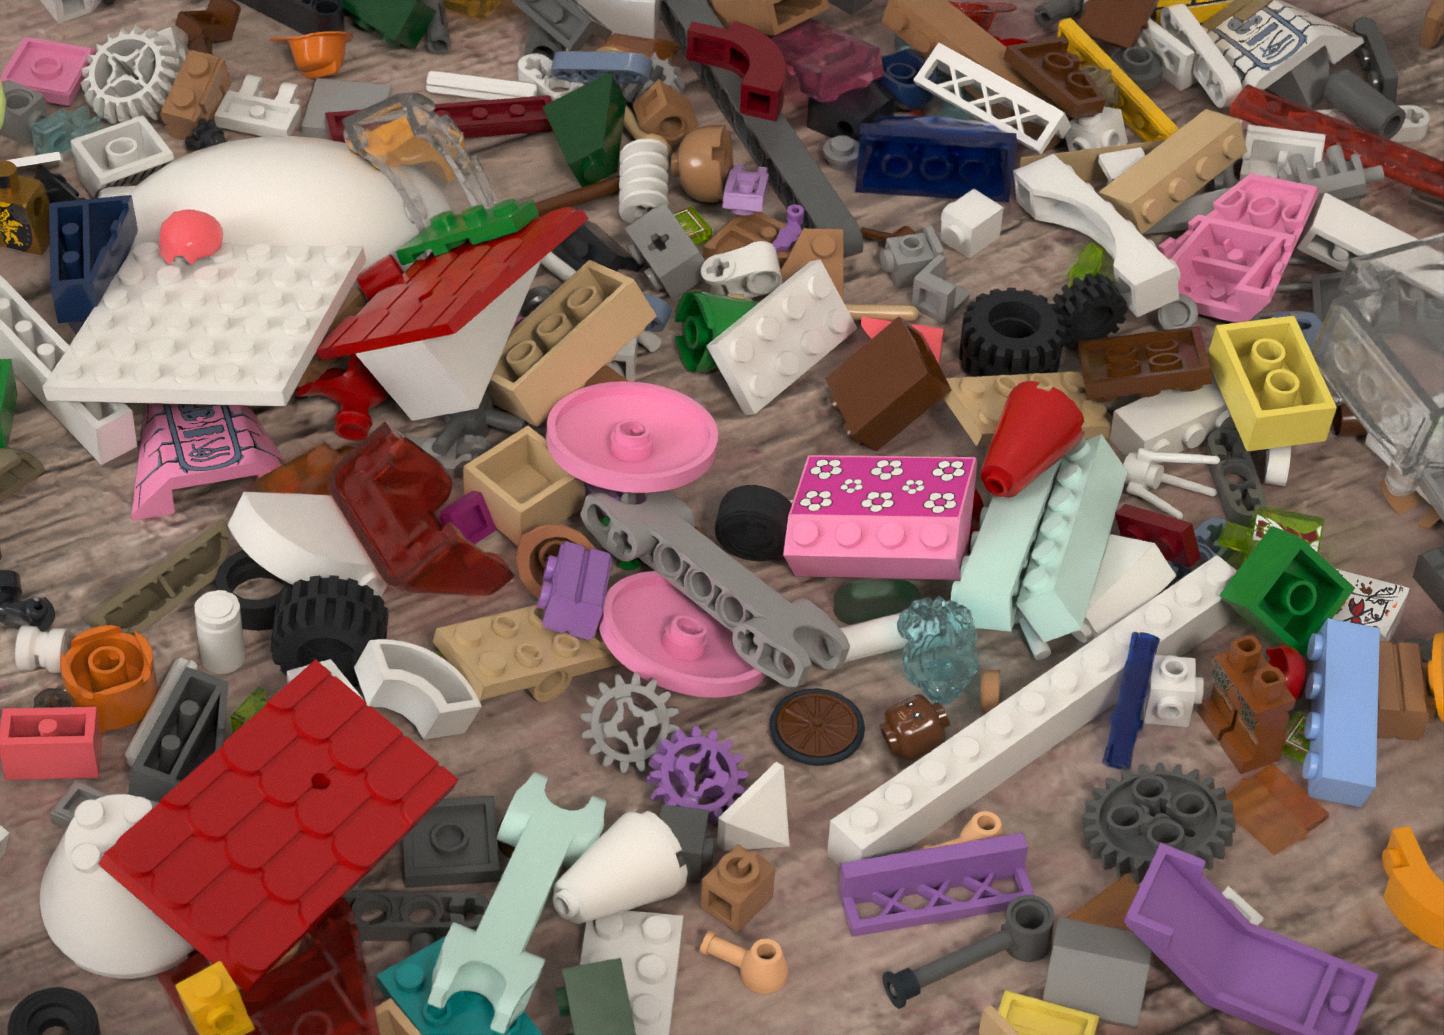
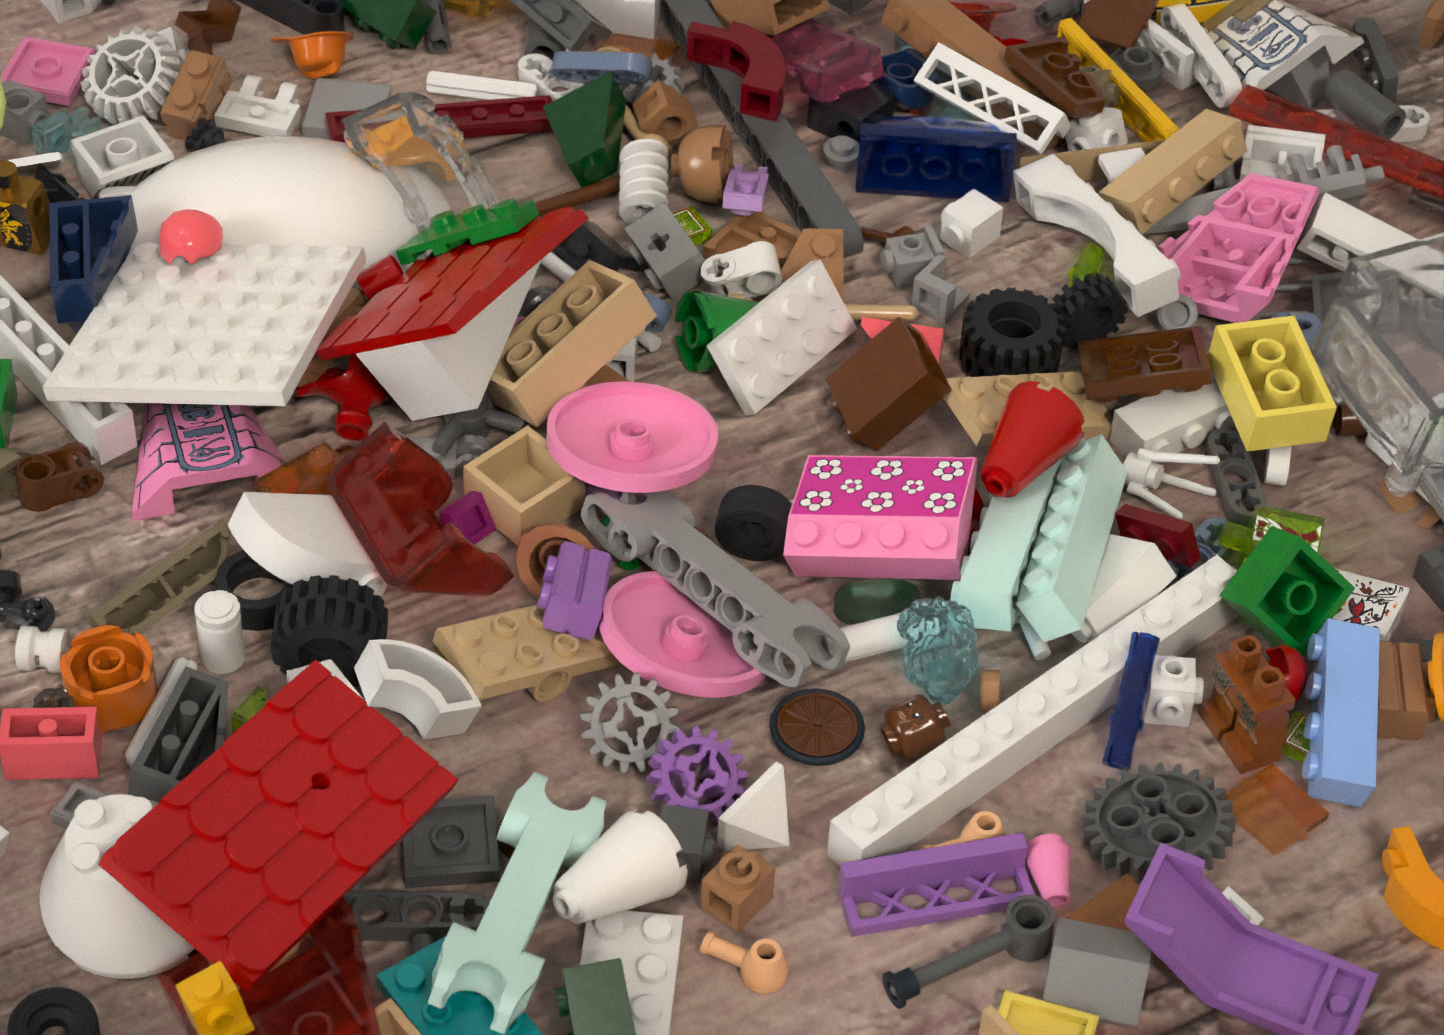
(55, 477): none -> reddish brown piece
(788, 235): medium lavender piece -> none
(1050, 867): none -> bright pink cone

